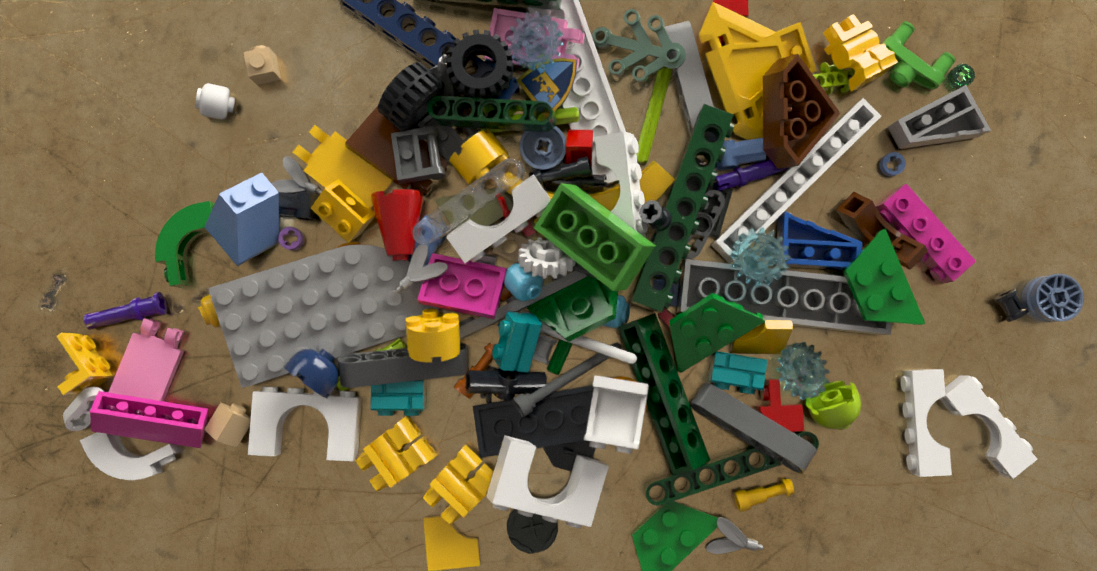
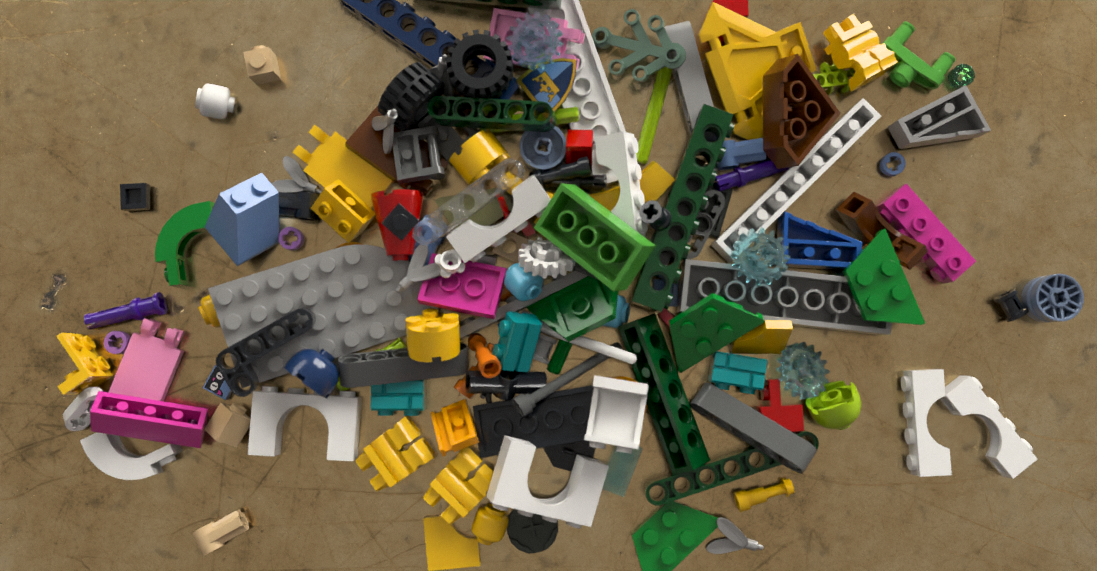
(109, 339): none -> medium lavender bush
(135, 196): none -> black plate
(216, 534): none -> tan piece
(217, 384): none -> tile
(268, 344): none -> black beam
(387, 123): none -> light grey piece
(400, 221): none -> black plate
(449, 256): none -> white plate
(454, 427): none -> light orange plate
(487, 363): none -> orange piece
(489, 524): none -> yellow head
(620, 471): none -> clear light blue plate

